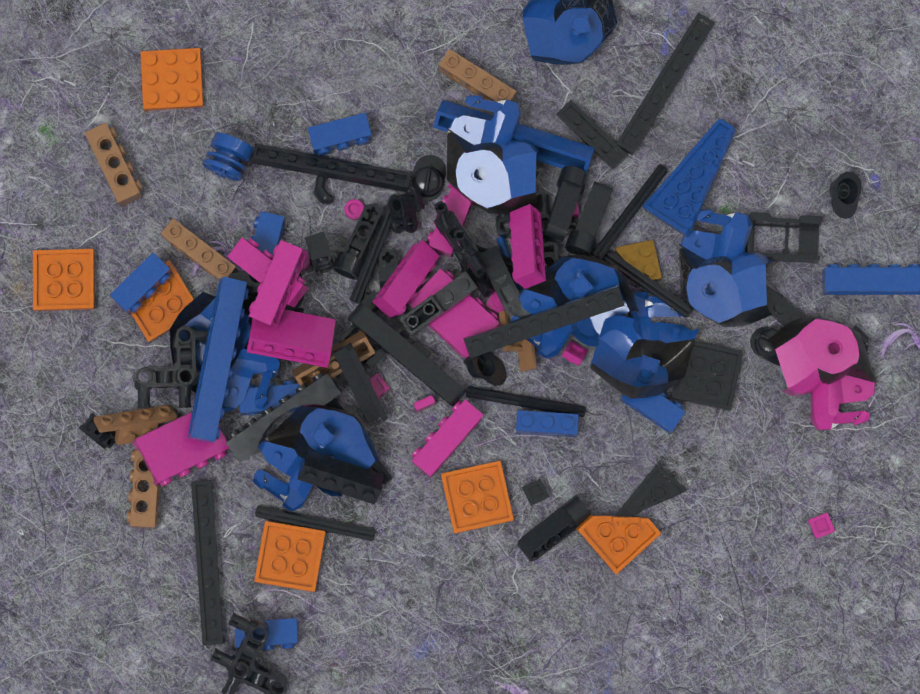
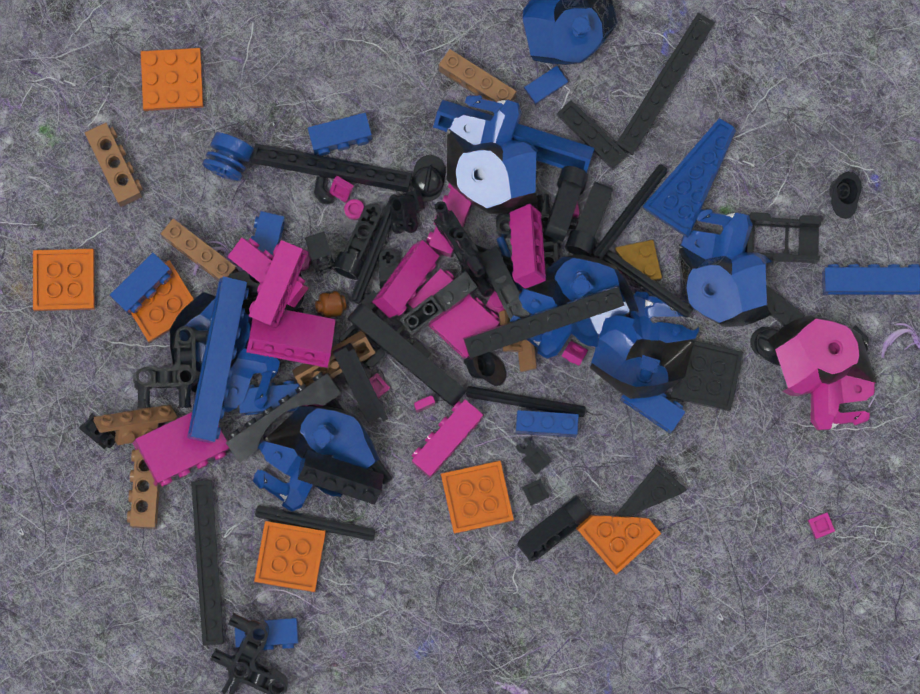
(330, 304): none -> dark orange head
(341, 189): none -> dark pink tile
(534, 459): none -> black plate
(546, 85): none -> blue tile

